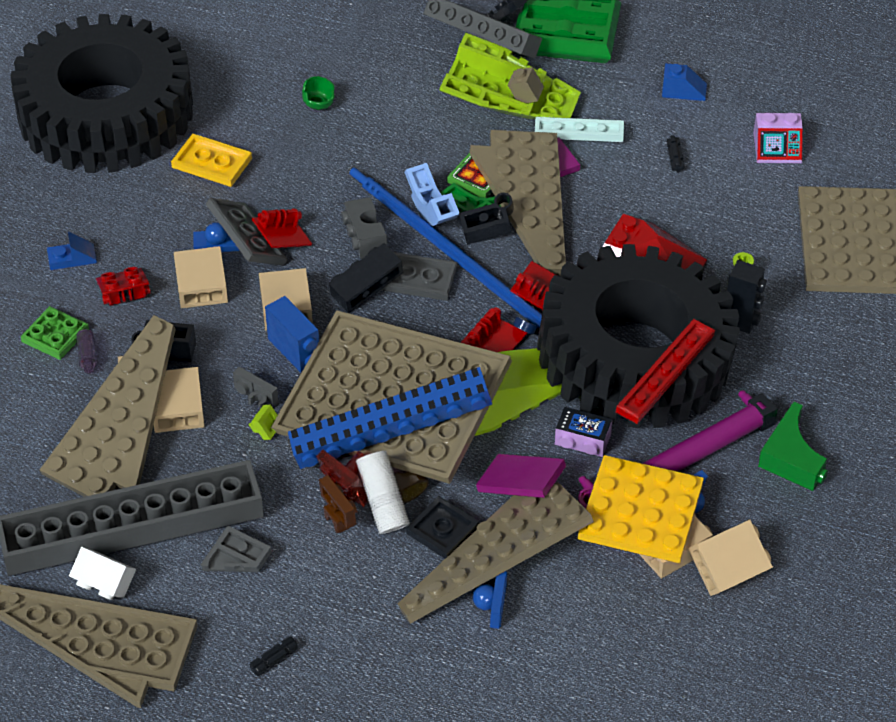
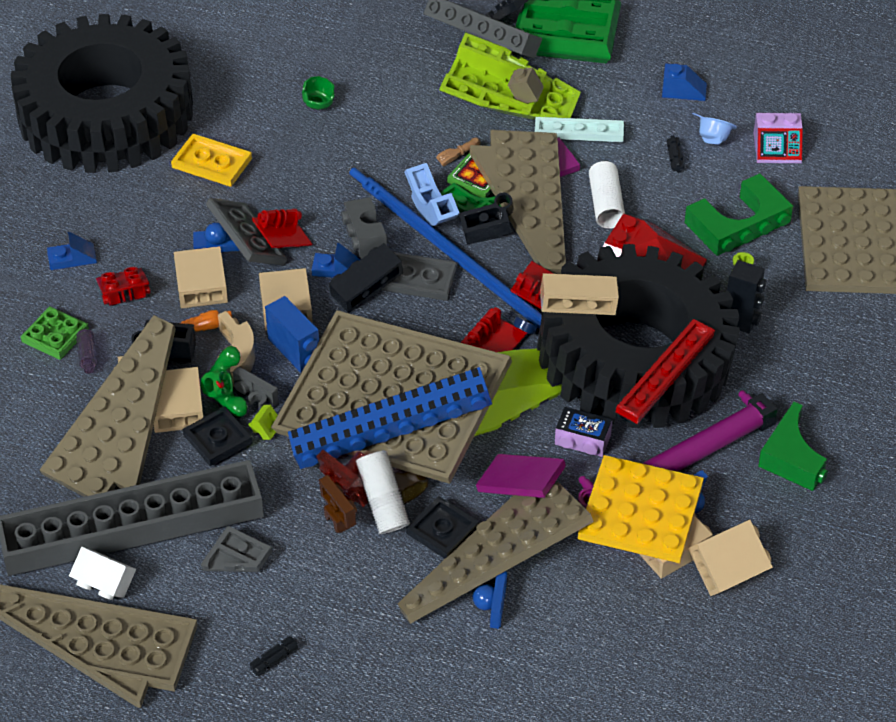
(205, 321): none -> orange piece
(217, 436): none -> black plate
(219, 382): none -> green head
(238, 336): none -> tan arch
(332, 264): none -> blue slope
(450, 155): none -> medium nougat piece
(579, 294): none -> tan brick
(606, 193): none -> white piece
(714, 130): none -> light blue piece
(724, 234): none -> green arch

